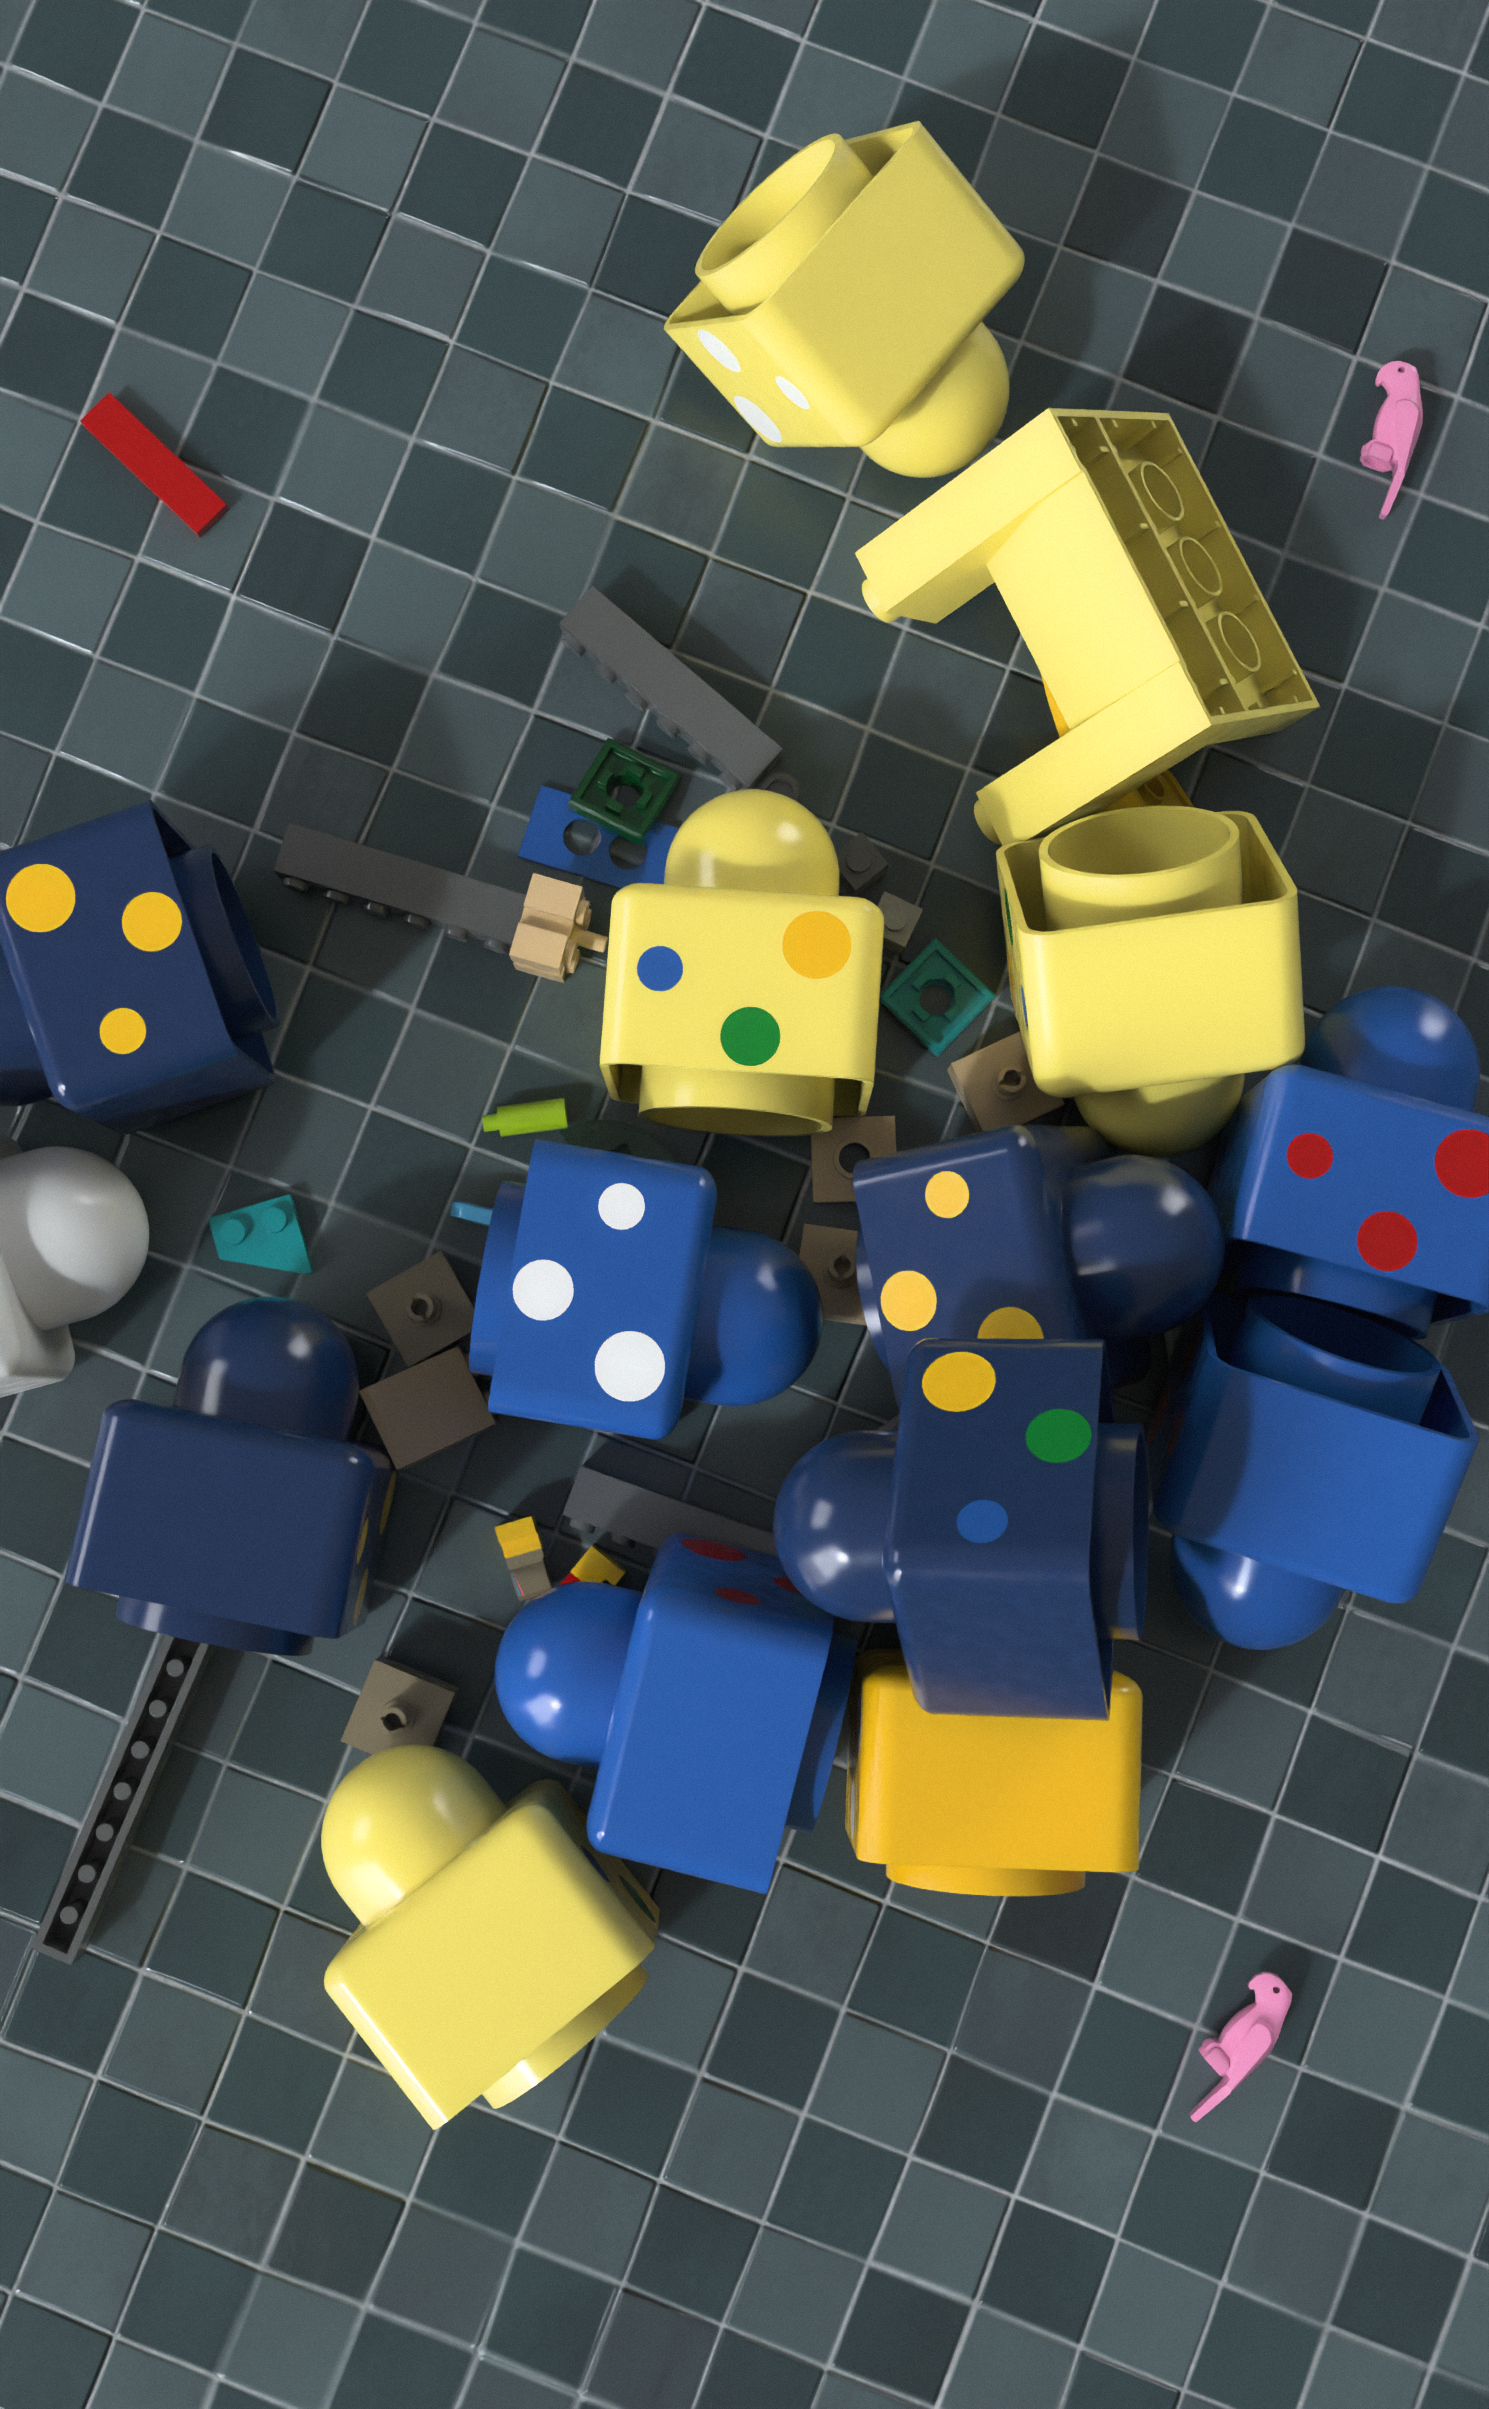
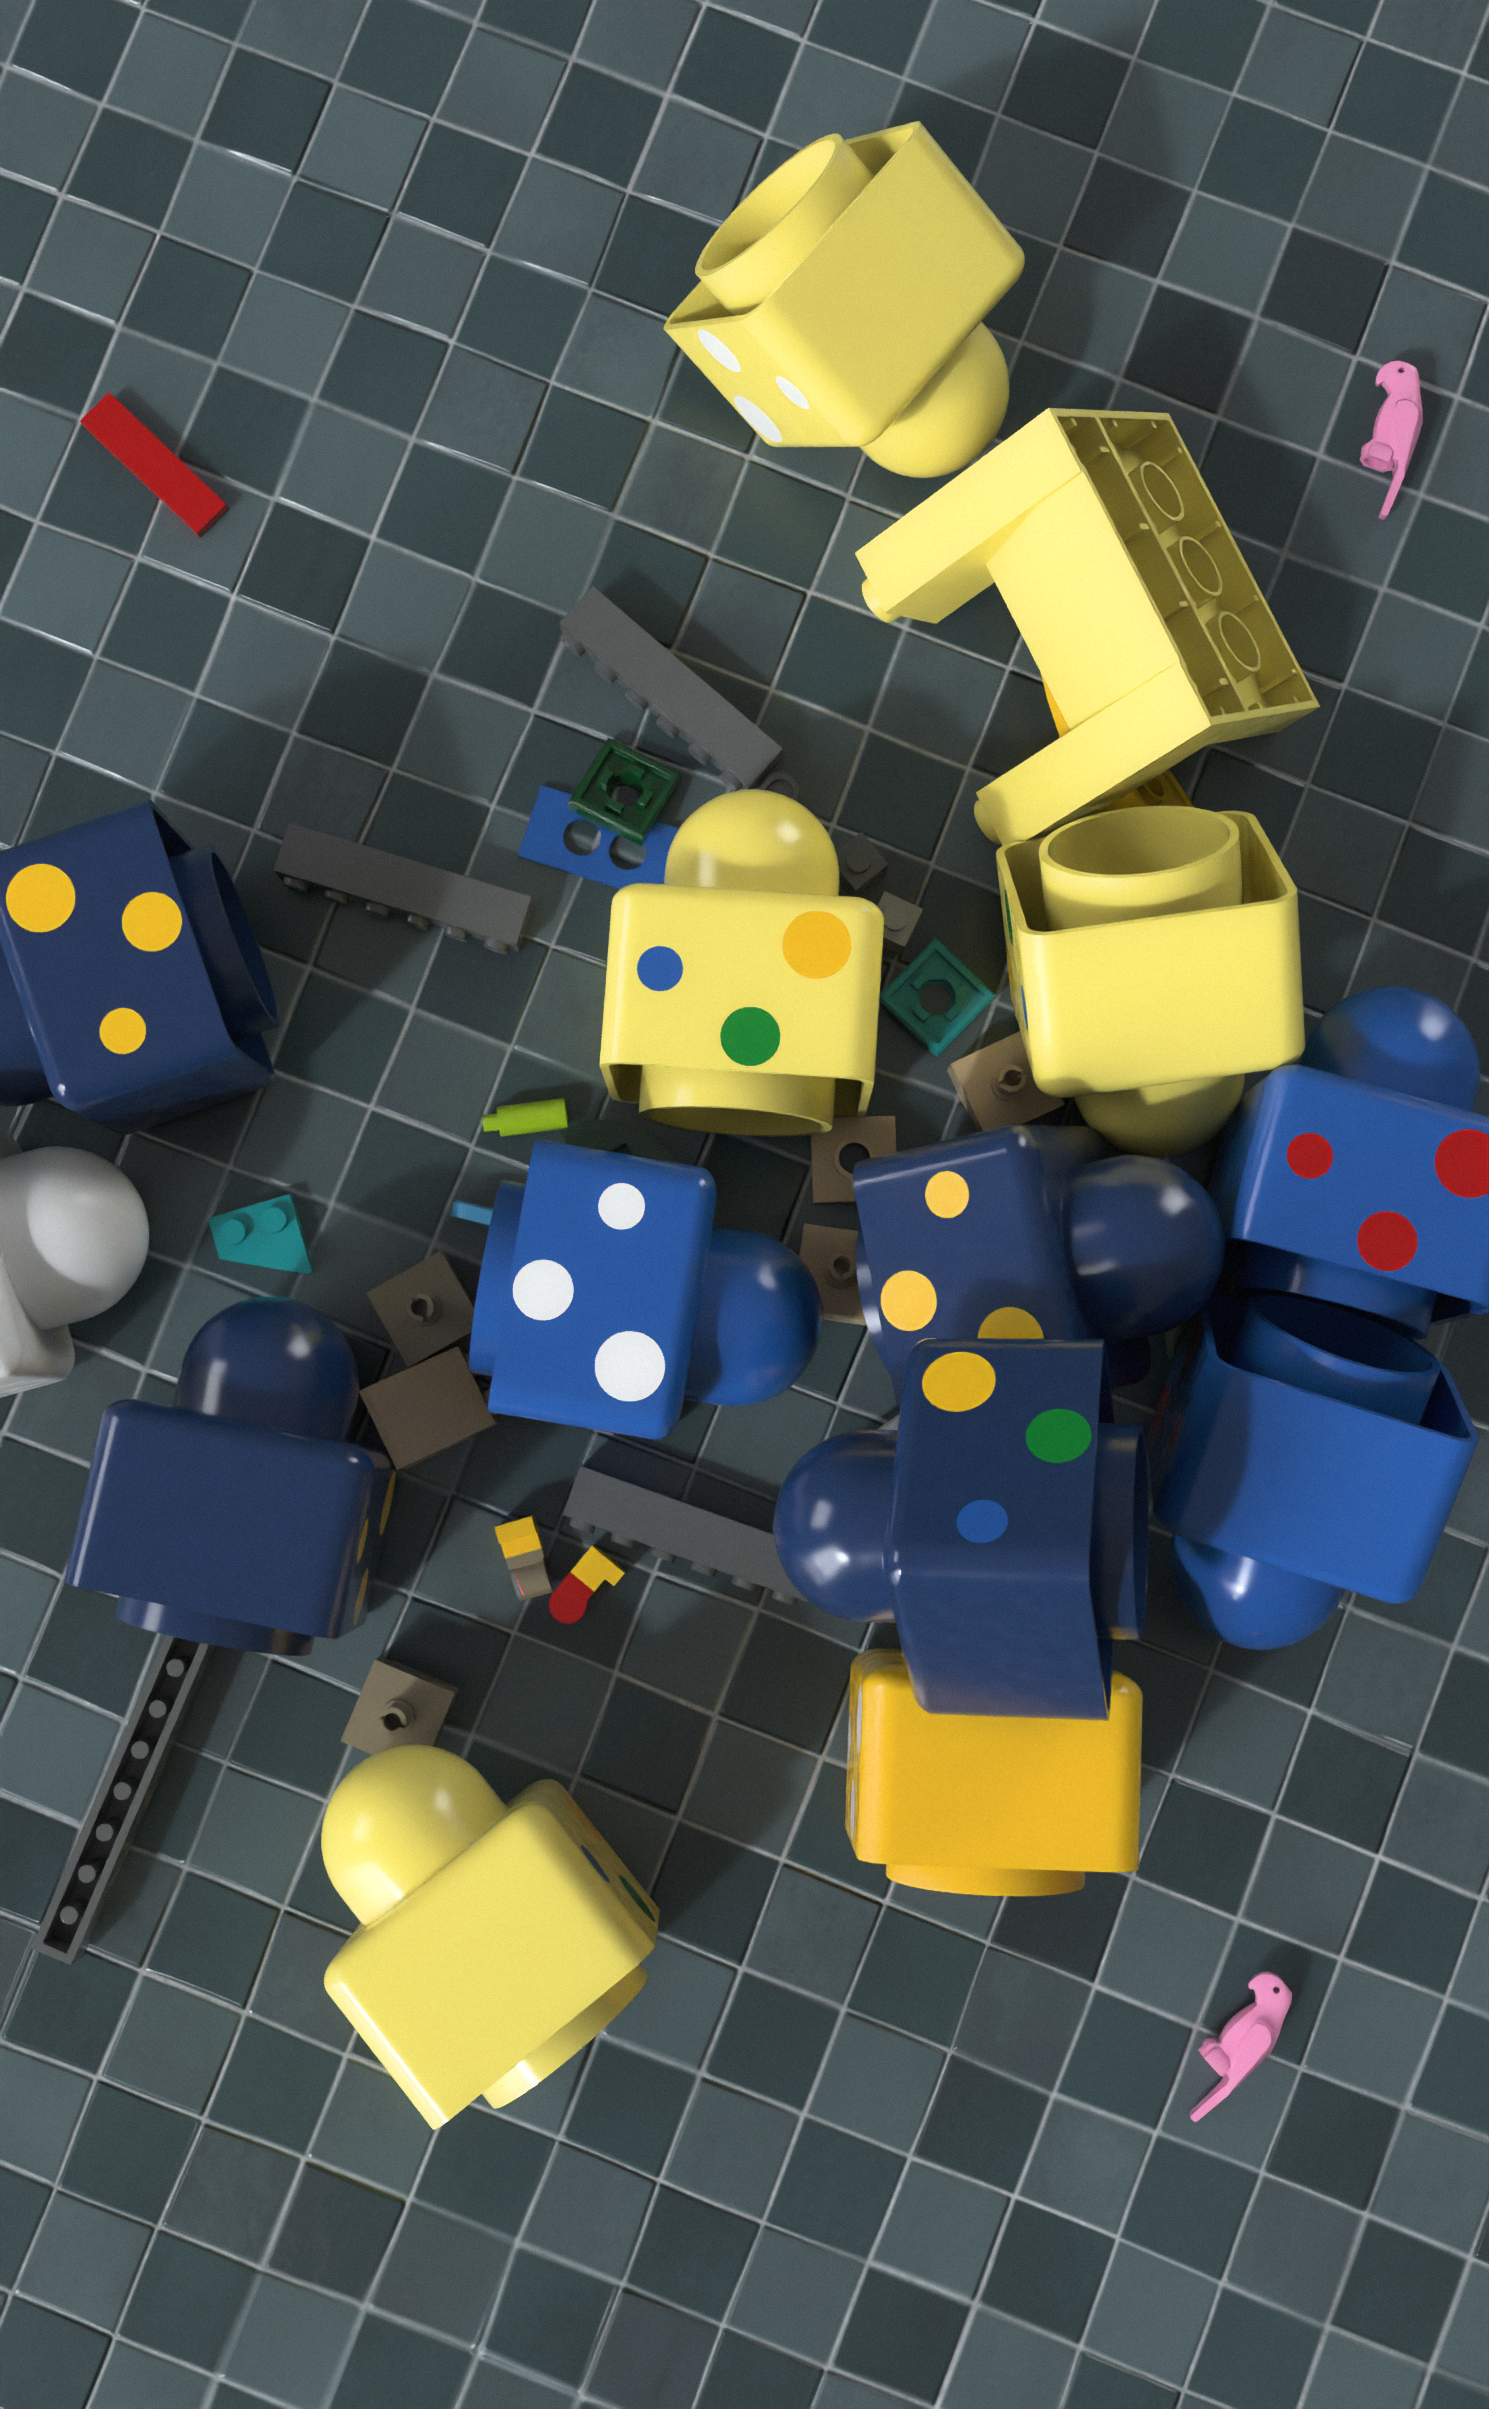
(552, 929): tan brick -> none
(692, 1700): blue piece -> none

